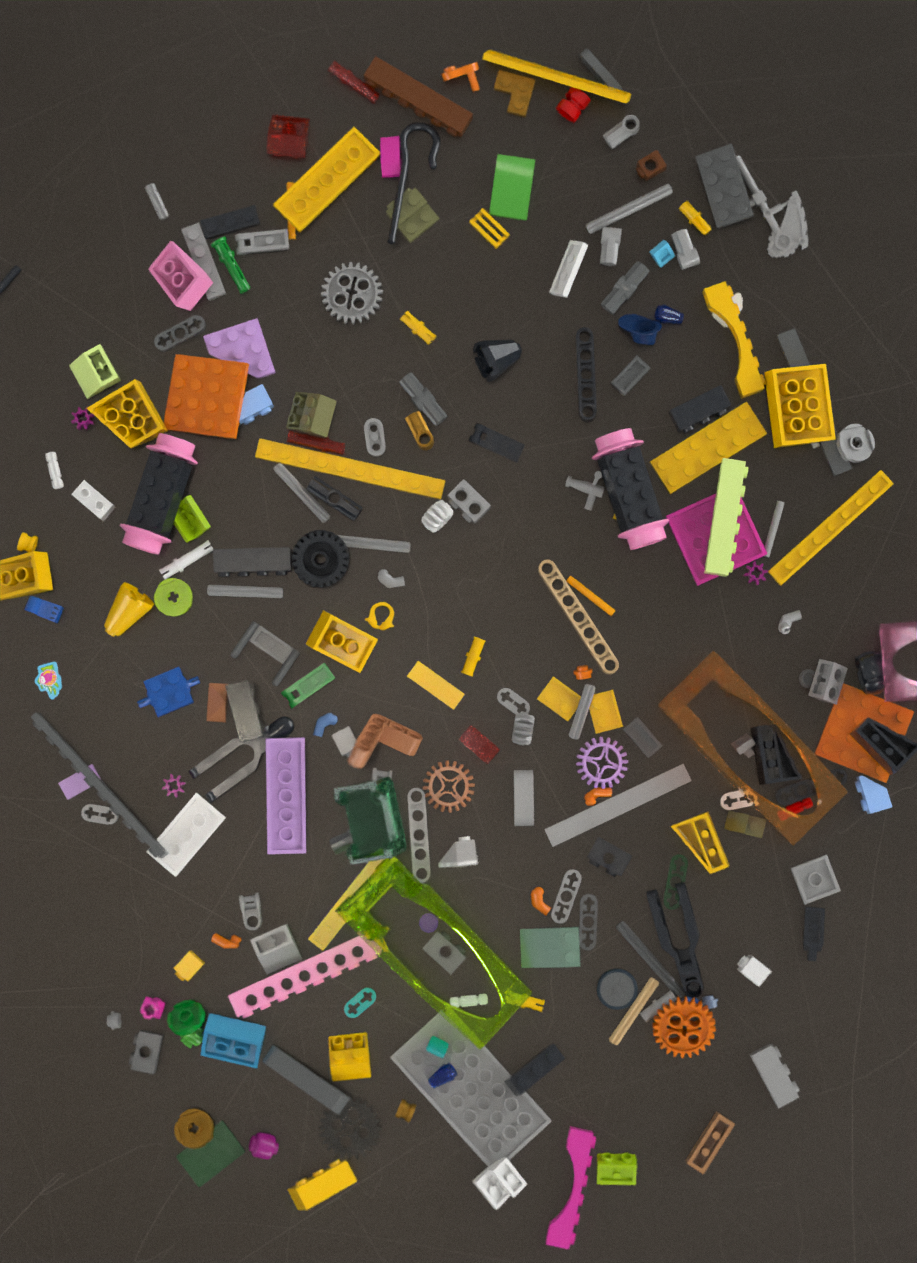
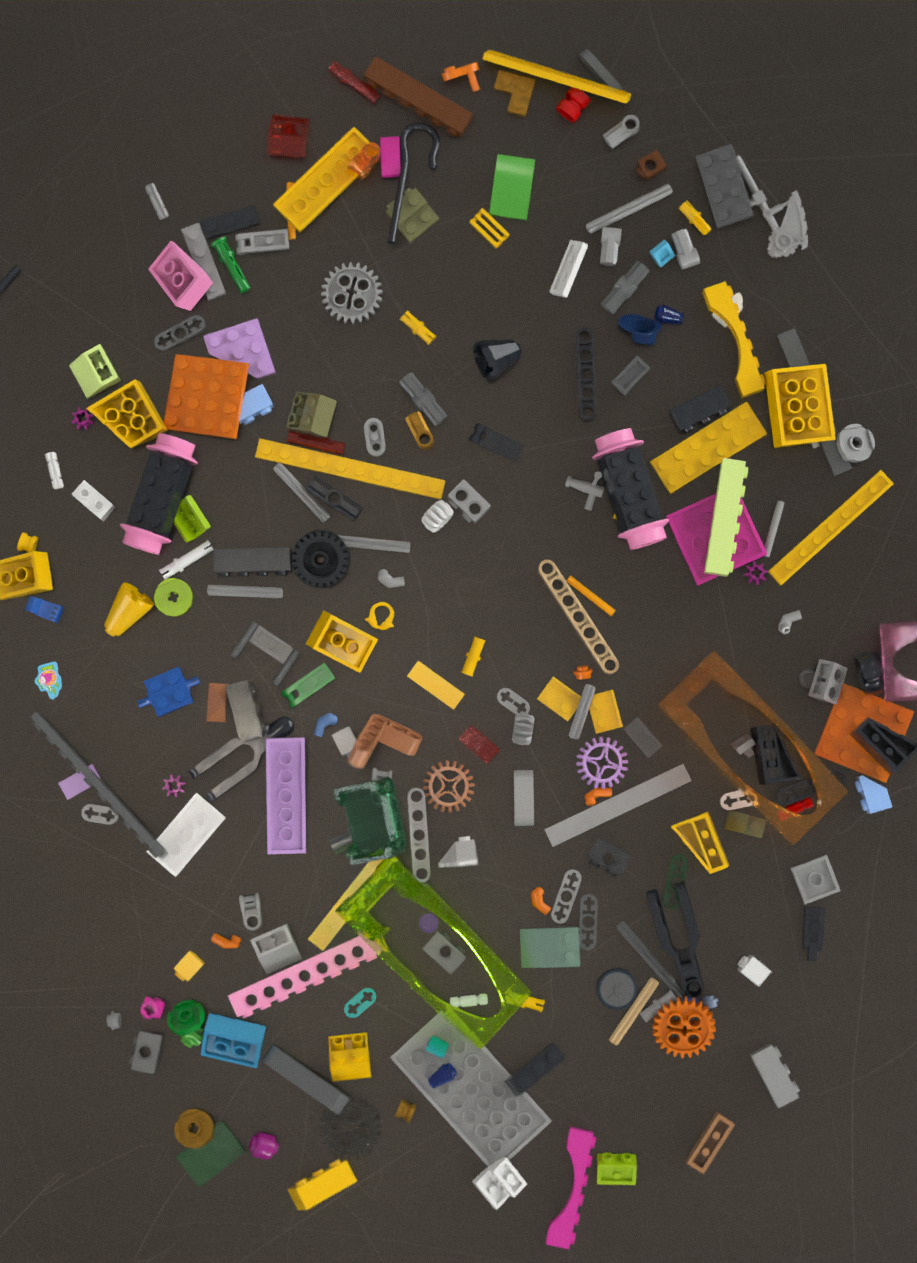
(362, 163): none -> clear orange piece

